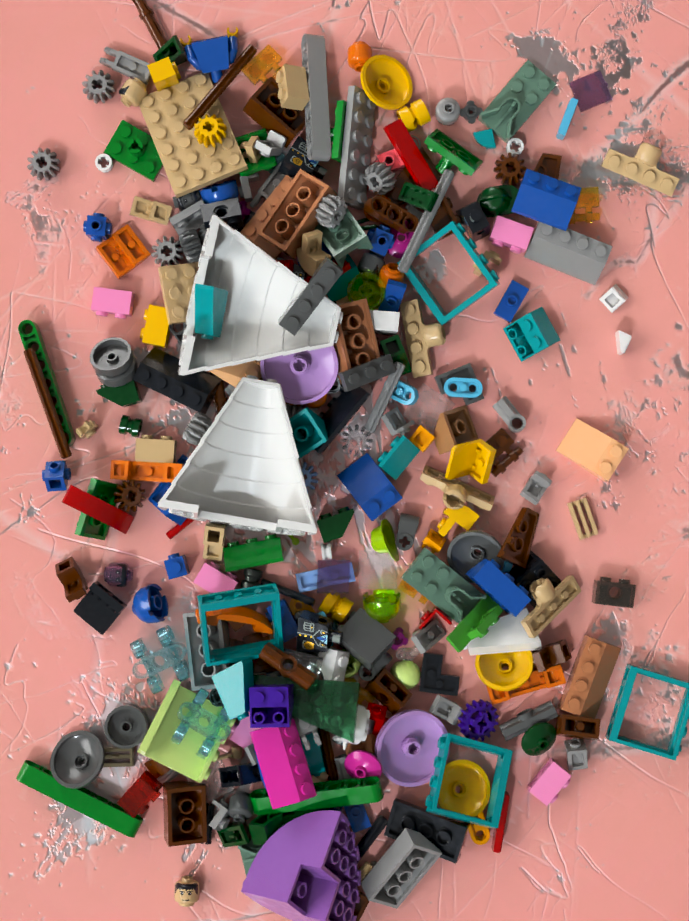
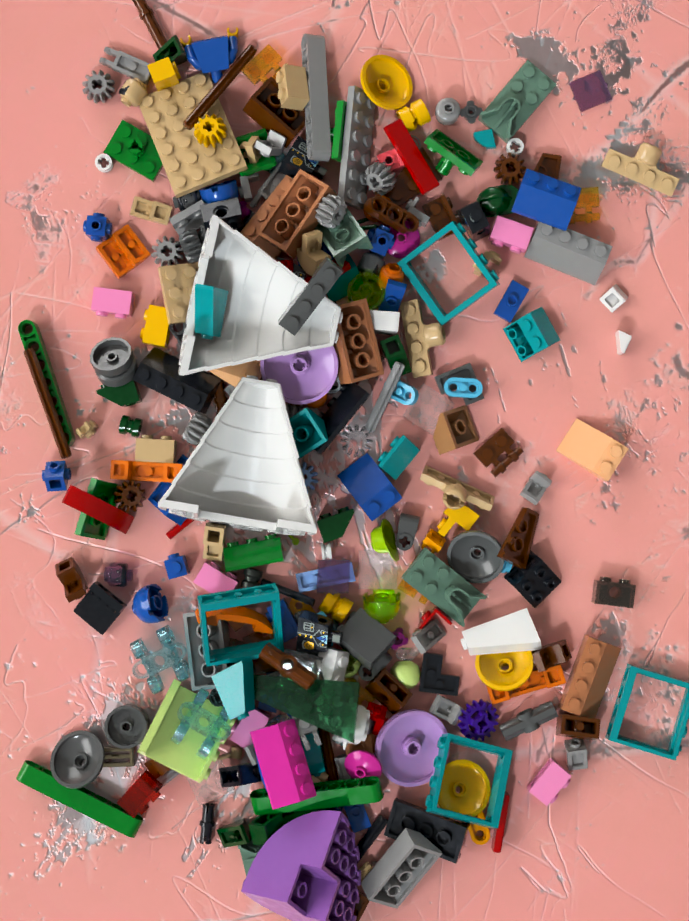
(40, 157): light grey gear -> none
(184, 813): reddish brown slope -> none
(186, 891): tan head -> none
(222, 817): light grey bracket -> none
(240, 806): dark grey head -> none
(271, 705): dark purple slope -> none
(358, 54): orange head -> none
(367, 372): dark grey plate -> none
(396, 423): light grey bracket -> none
(418, 196): dark green plate -> none
(422, 438): light orange tile -> none
(425, 223): light grey axle -> none
(471, 459): yellow bracket -> none
(475, 623): bright green bracket -> none
(499, 586): blue slope -> none
(508, 413): light grey piece -> none
(538, 739): dark green dish -> none
(549, 603): tan plate -> none
(566, 118): medium azure tile -> none
(594, 530): tan tile -> none

